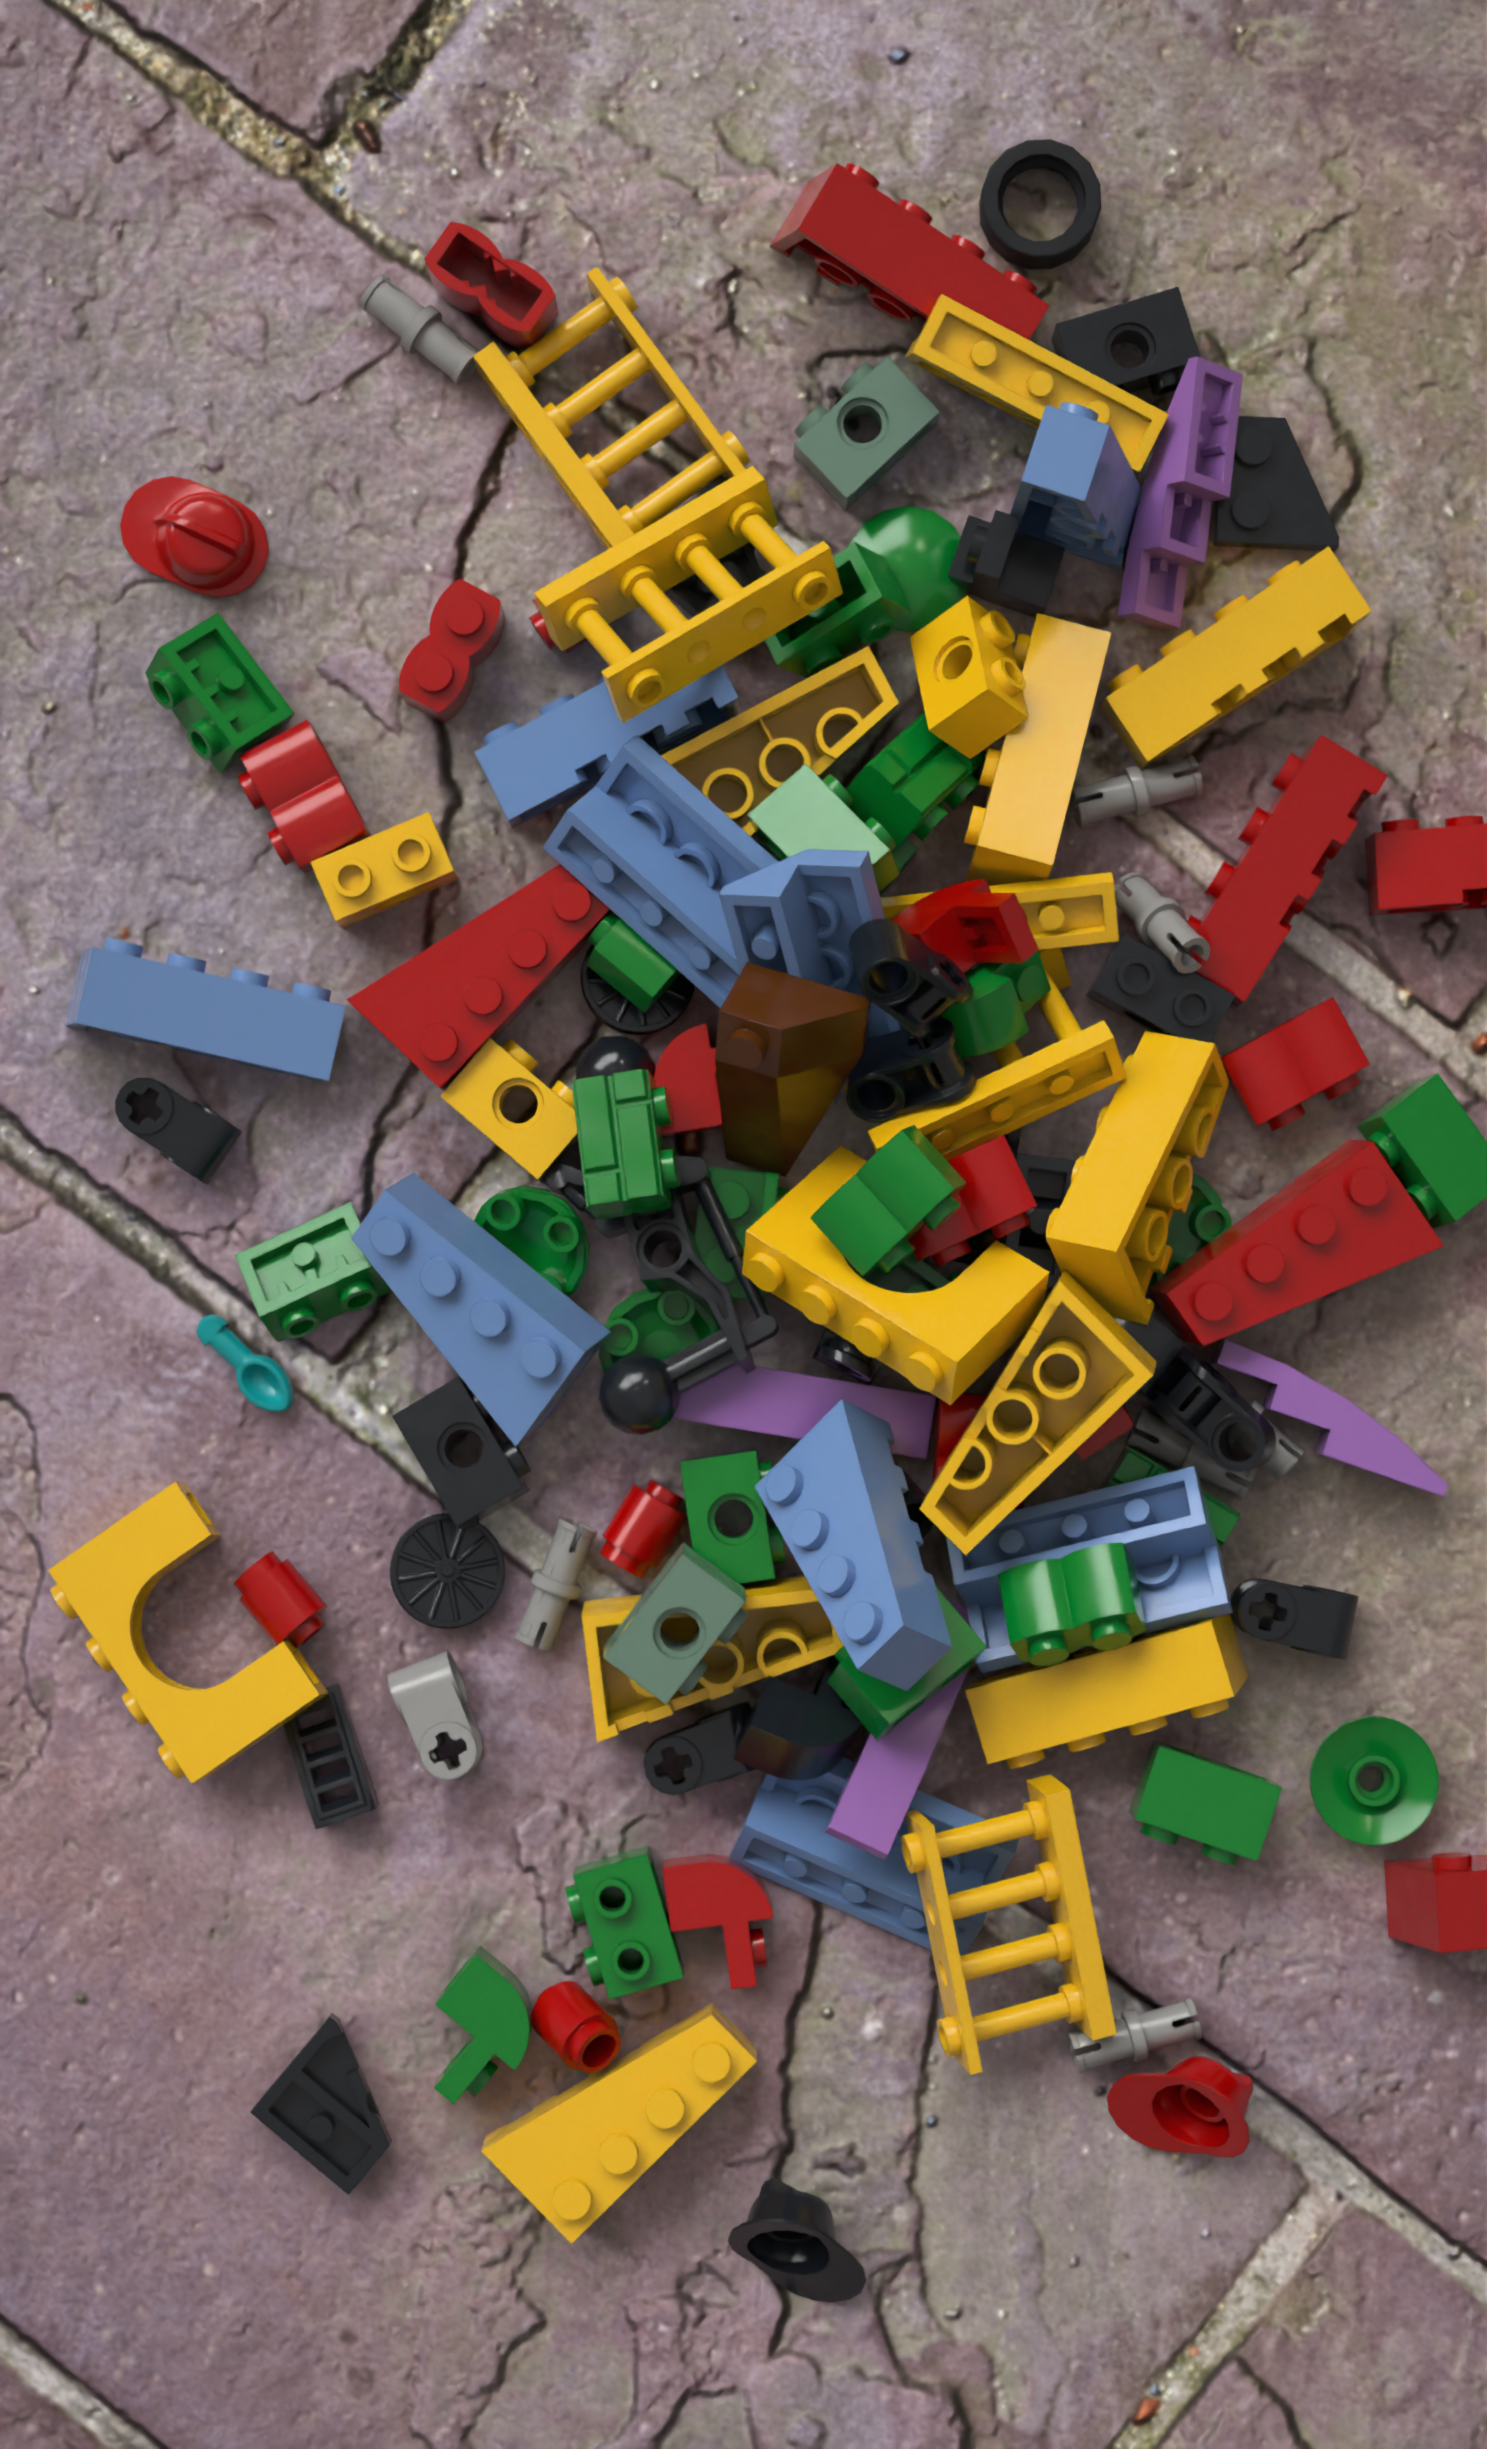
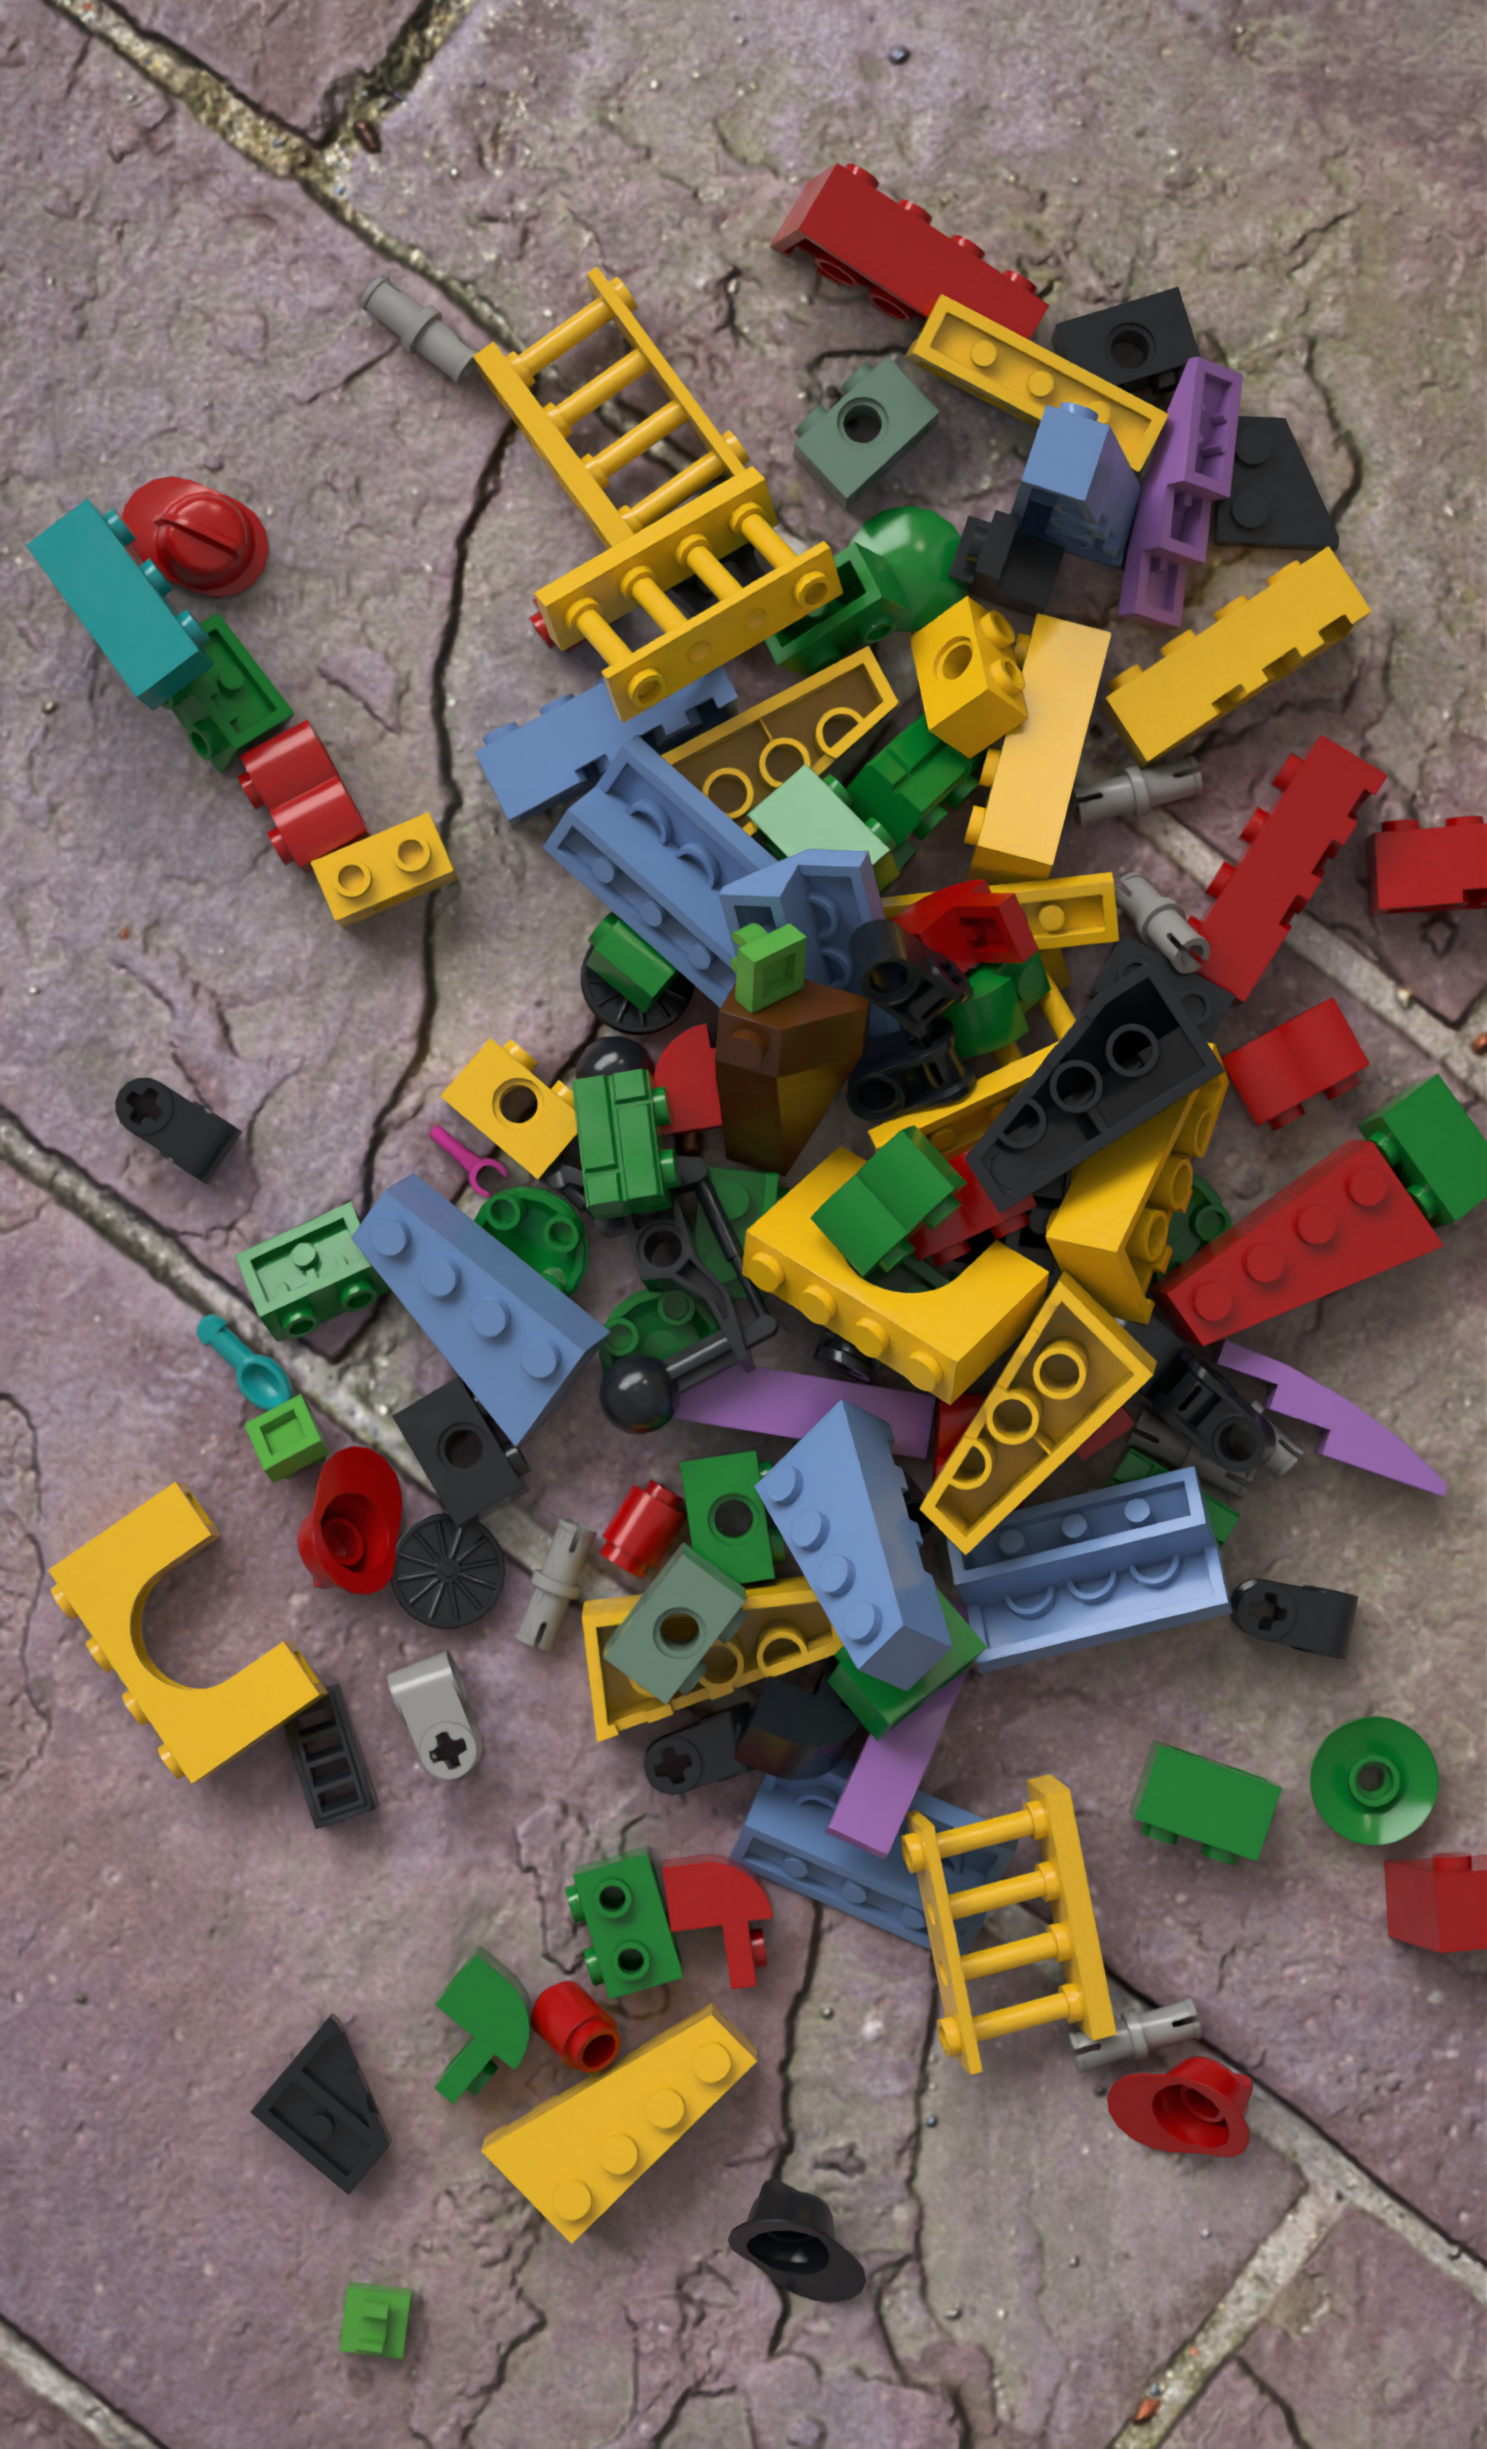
(123, 602): none -> teal wedge
(205, 1011): medium blue wedge -> none
(281, 1600): red brick -> none
(287, 1439): none -> bright green tile
(353, 1523): none -> red piece
(375, 2320): none -> bright green tile
(461, 637): red brick -> none
(467, 1158): none -> dark pink hand
(476, 279): red brick -> none
(481, 975): red wedge -> none
(768, 964): none -> bright green tile
(1038, 155): black tyre -> none
(1072, 1603): green brick -> none
(1107, 1075): none -> black wedge
(1107, 1690): yellow wedge -> none

